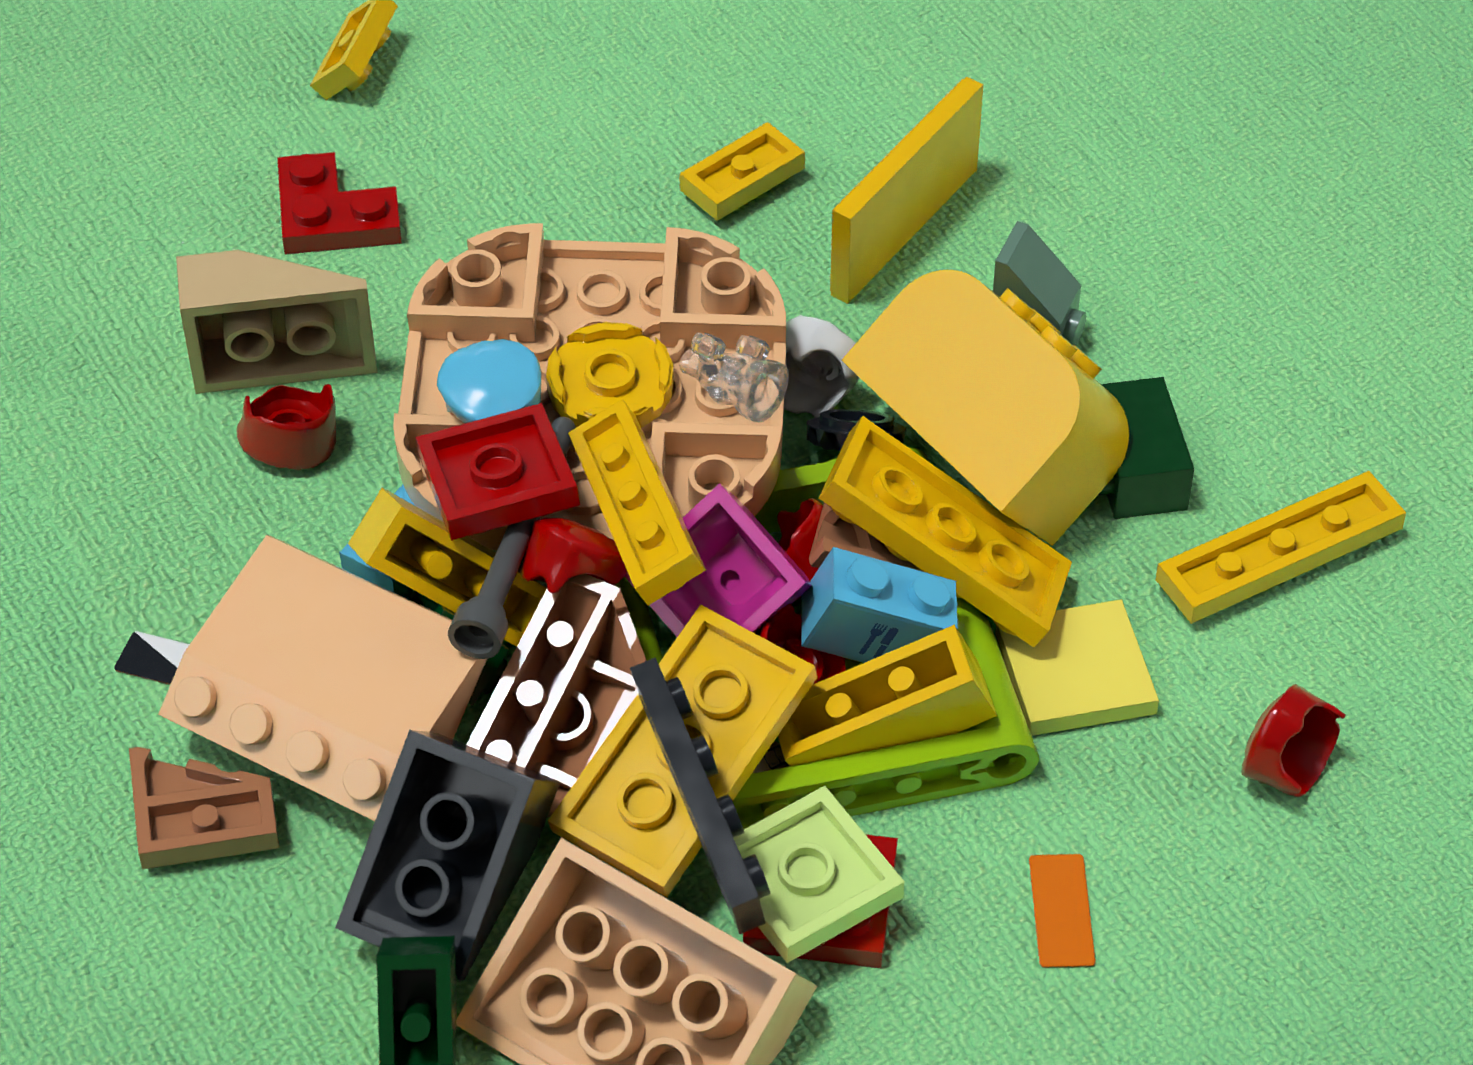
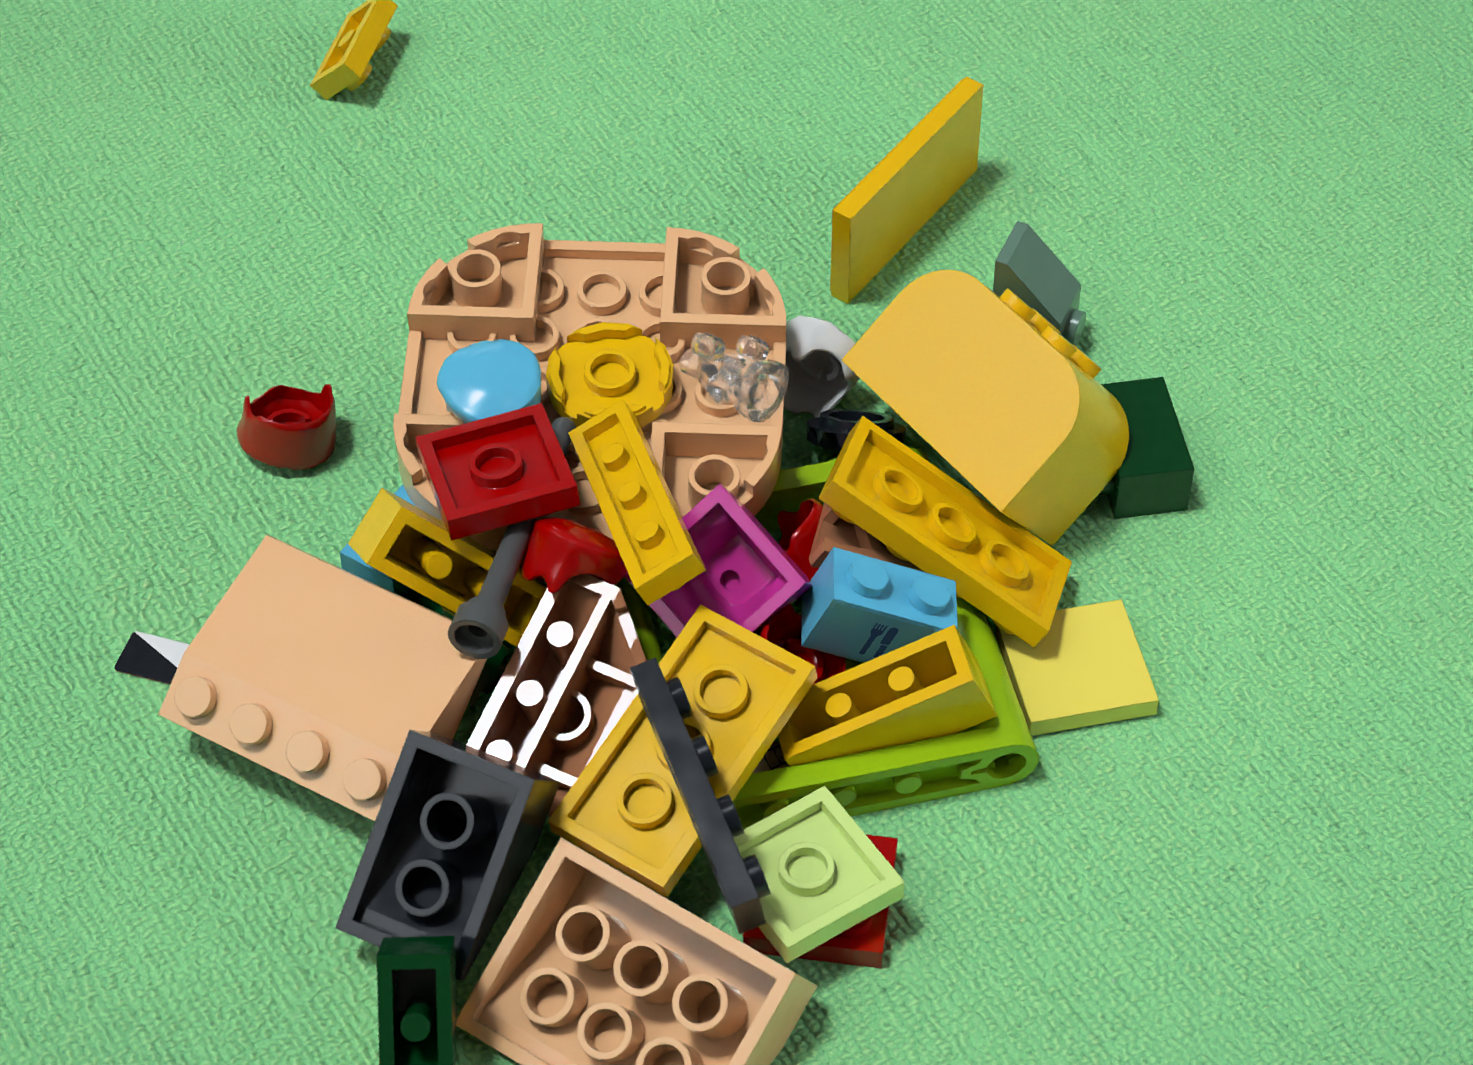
(198, 811): nougat wing -> none
(271, 321): tan slope -> none
(323, 218): red plate -> none
(742, 171): yellow plate -> none
(1061, 910): orange sticker -> none
(1280, 546): yellow plate -> none
(1292, 742): red hair -> none

